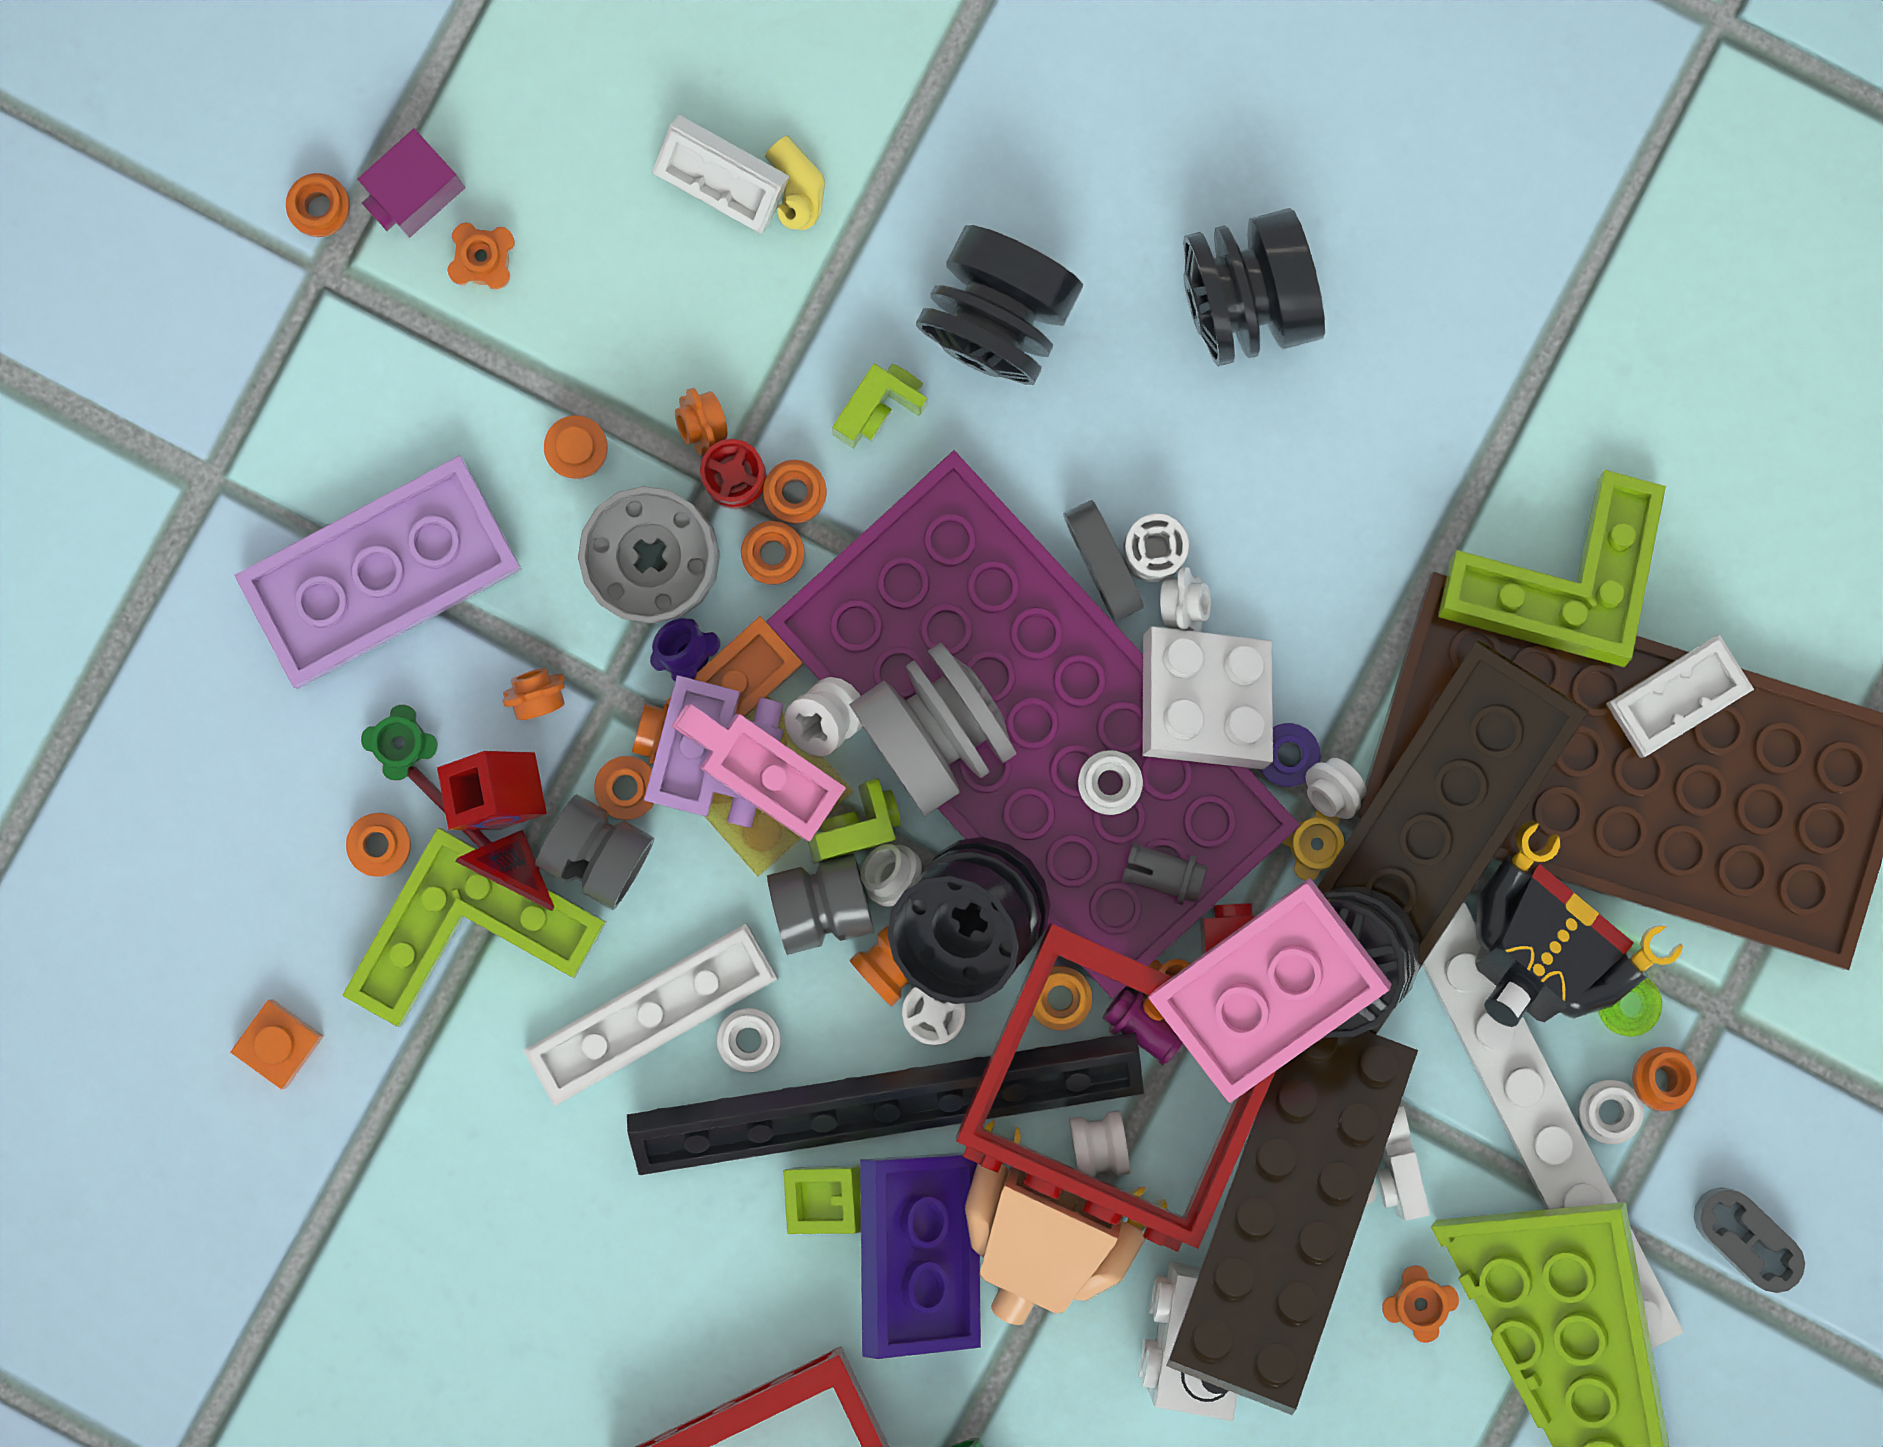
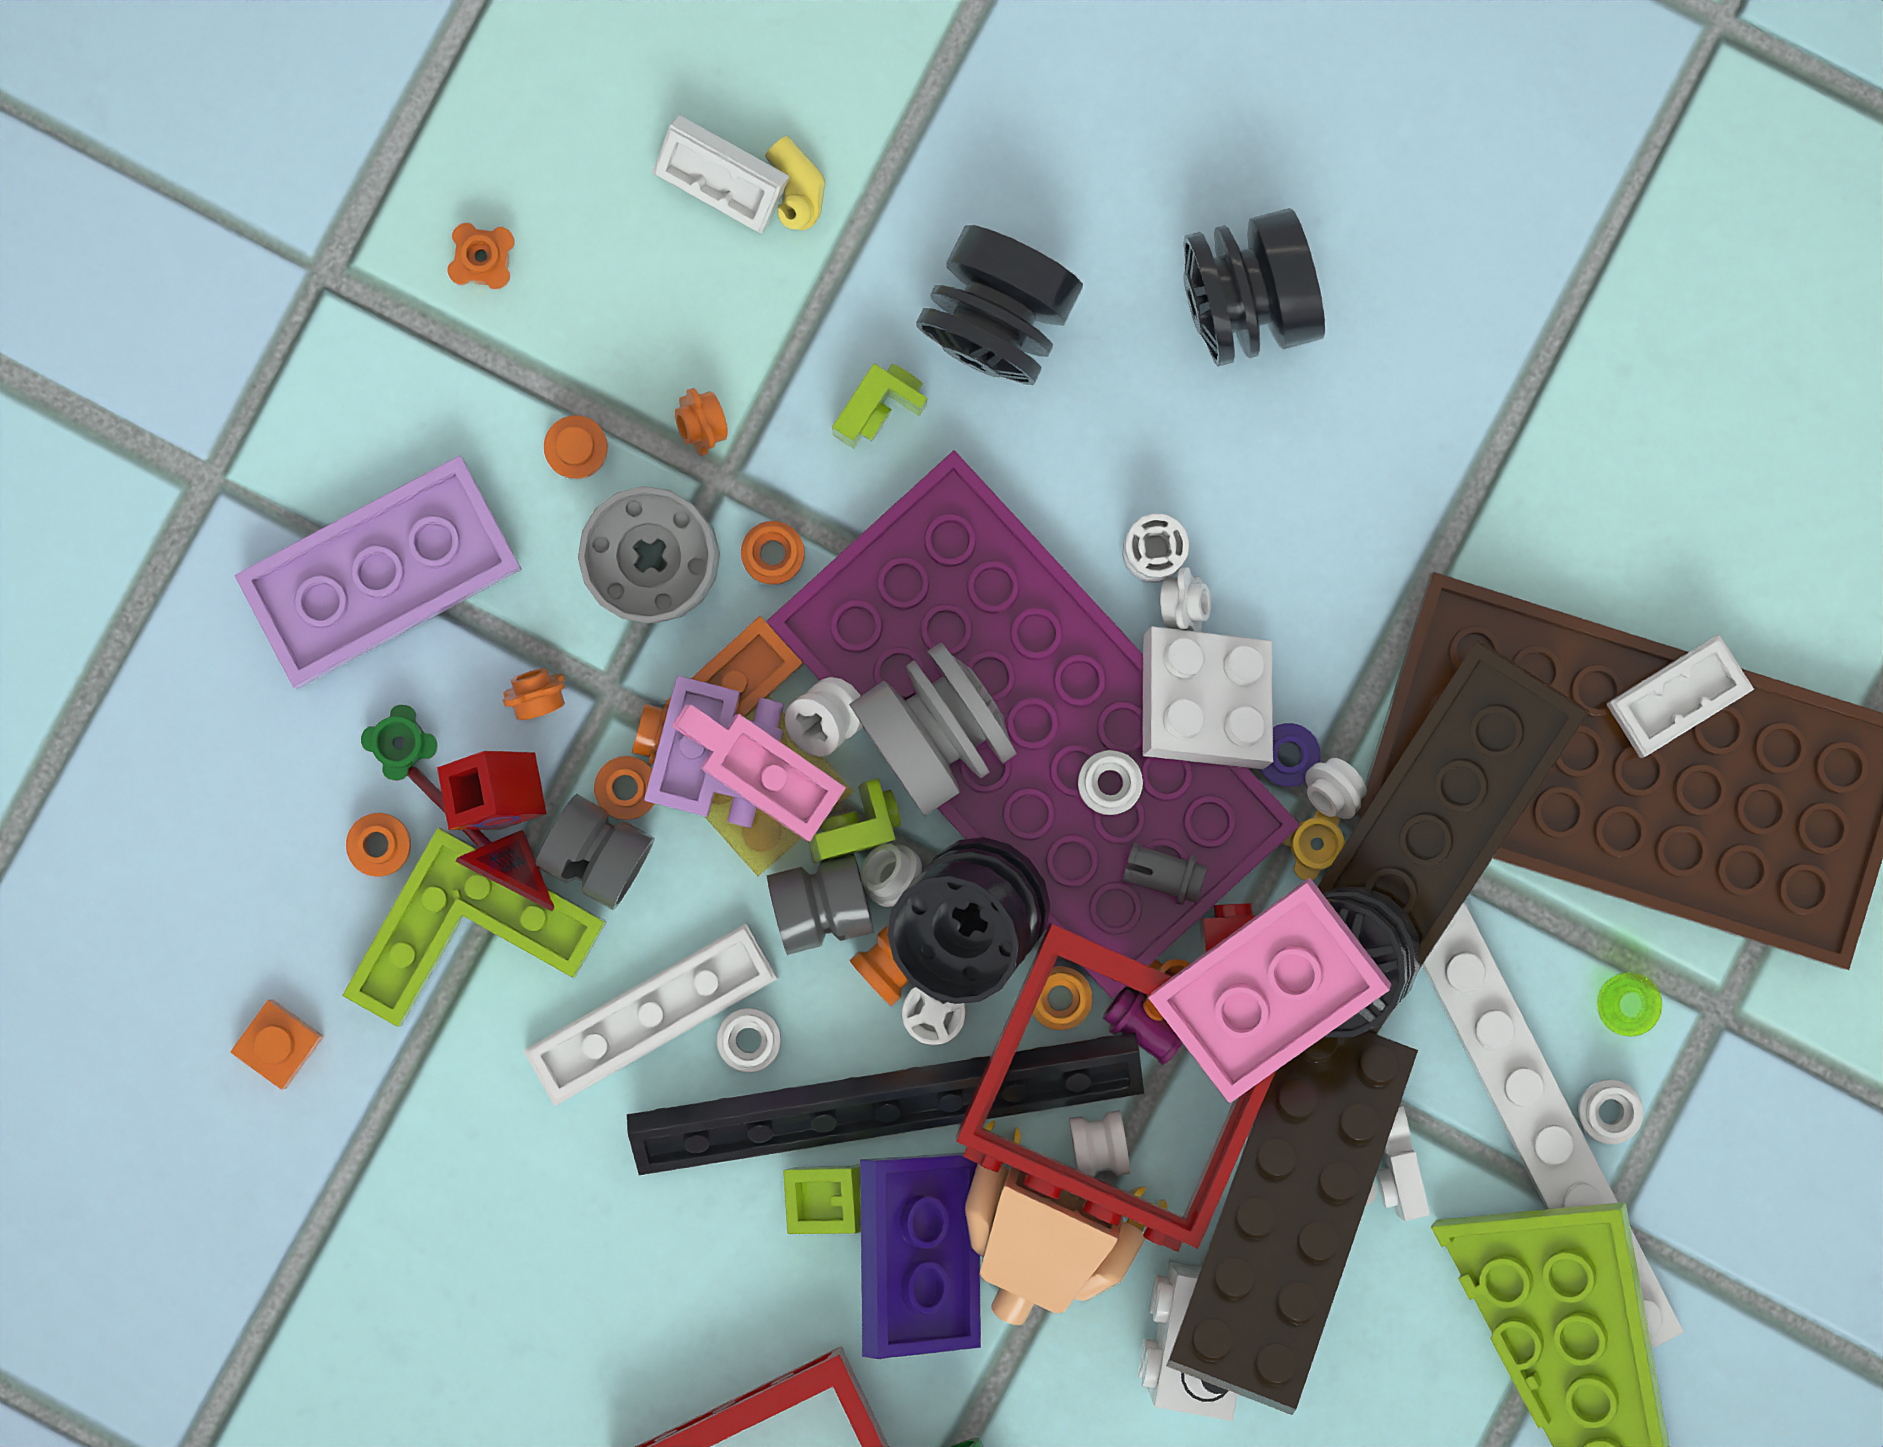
(307, 189): orange plate -> none
(409, 185): magenta brick -> none
(683, 648): dark purple plate -> none
(729, 465): red wheel -> none
(789, 472): orange plate -> none
(1103, 560): dark grey beam -> none
(1423, 1322): orange plate -> none
(1551, 946): black torso -> none
(1584, 617): lime plate -> none
(1680, 1074): orange plate -> none
(1738, 1250): dark grey beam -> none

